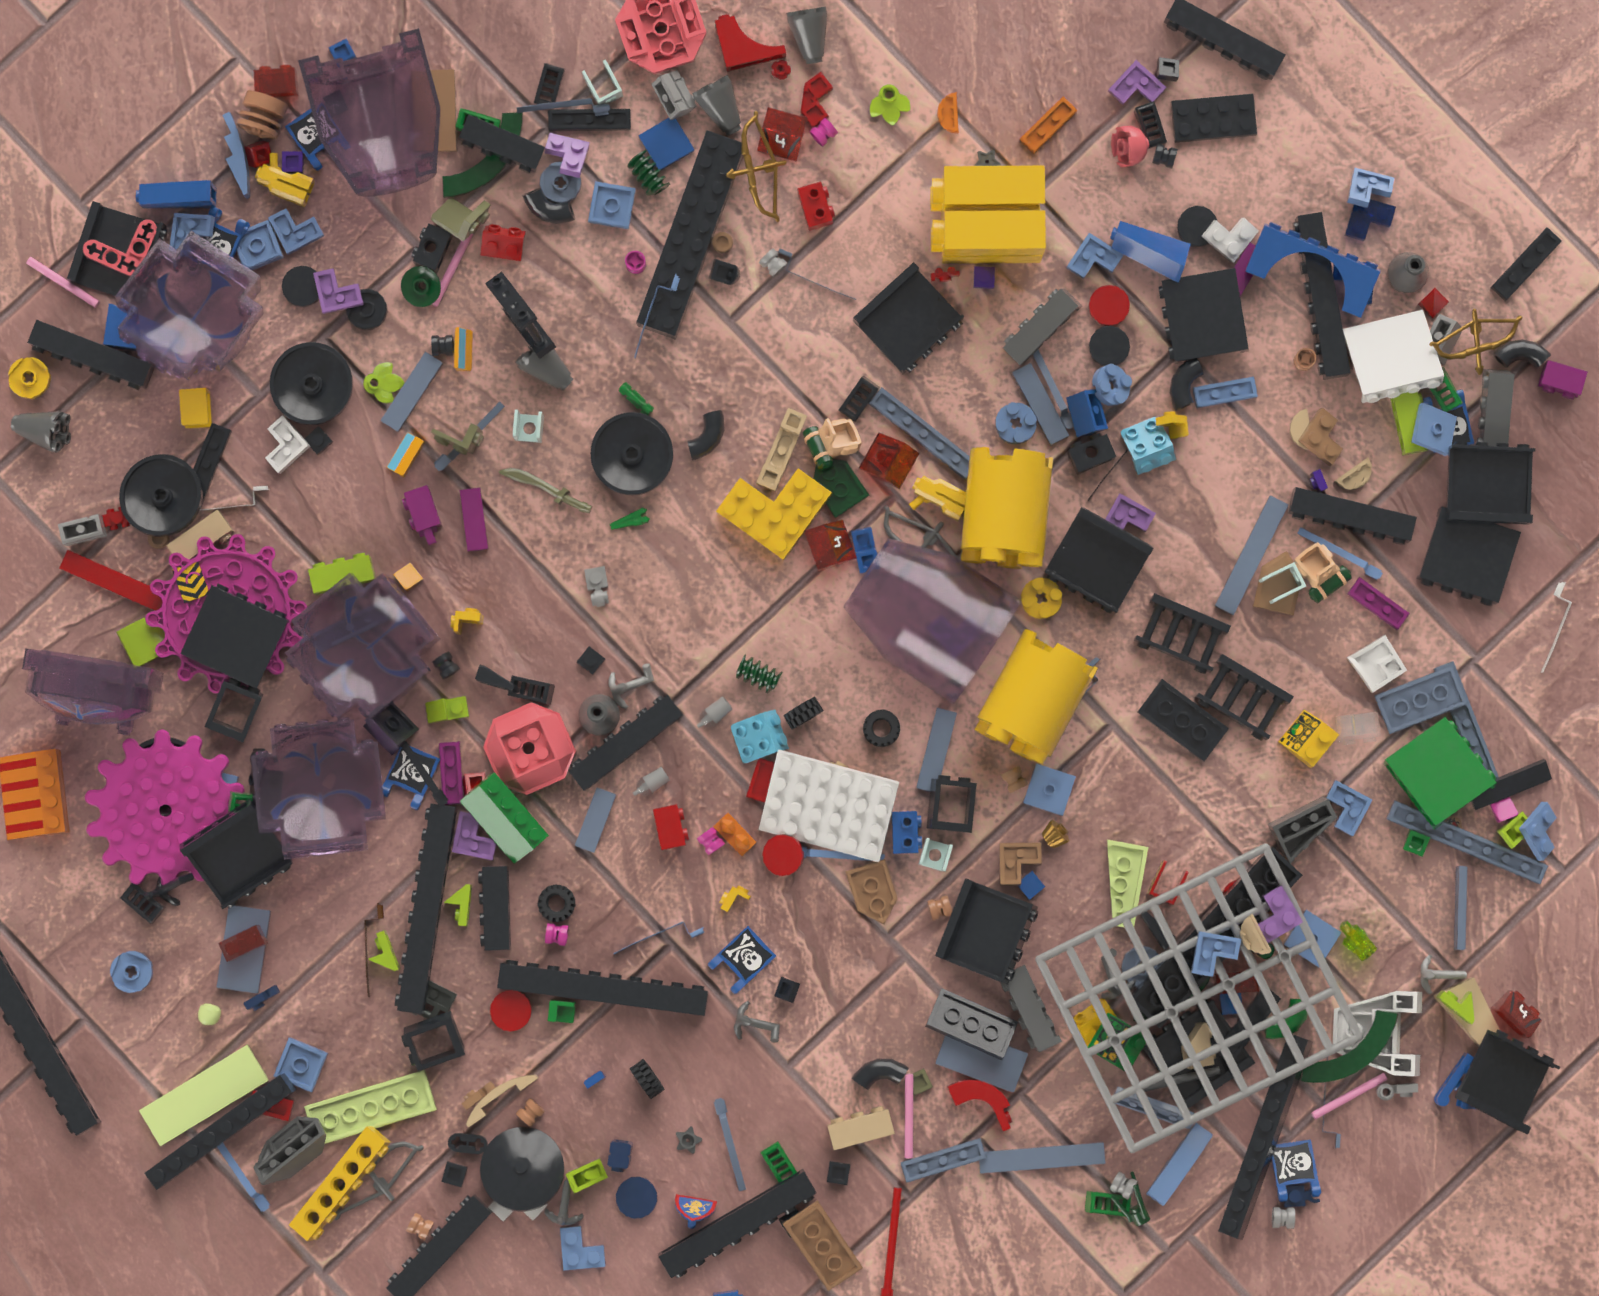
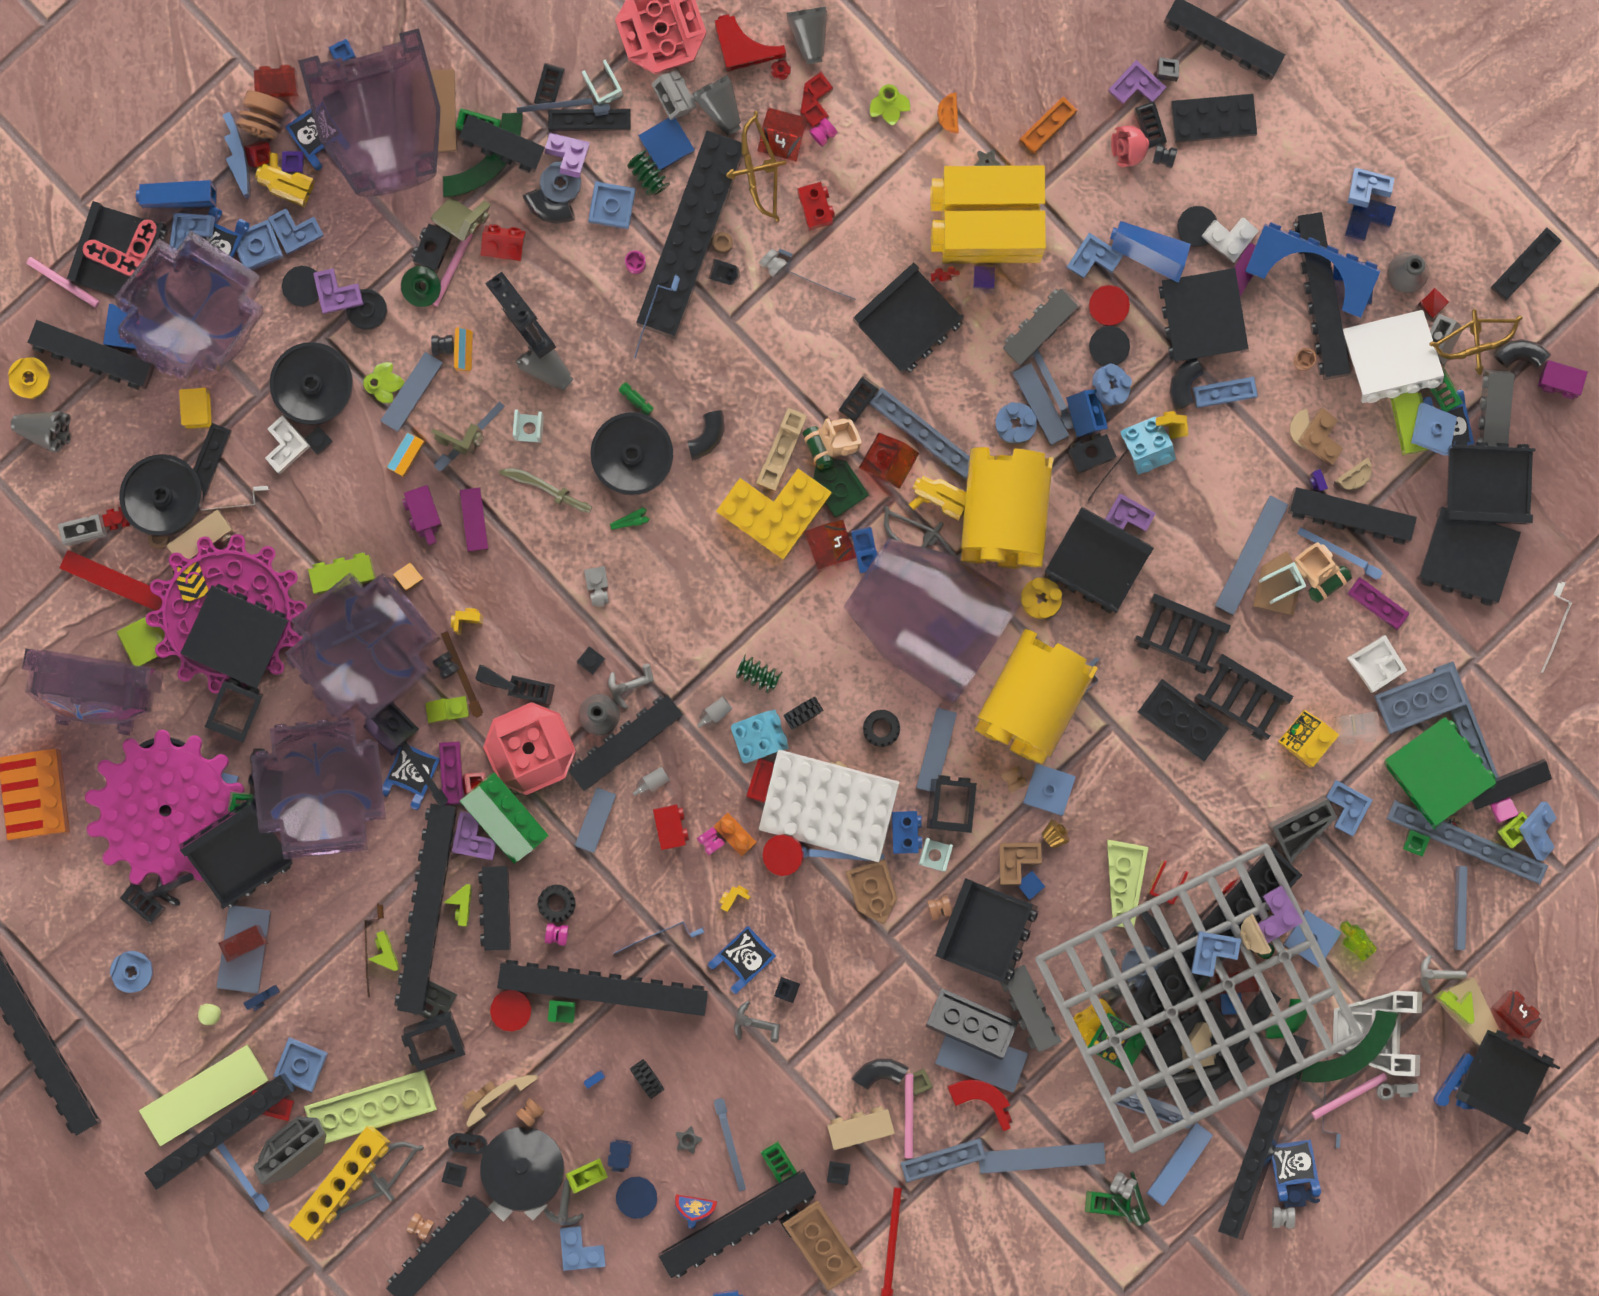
(474, 705): none -> reddish brown piece

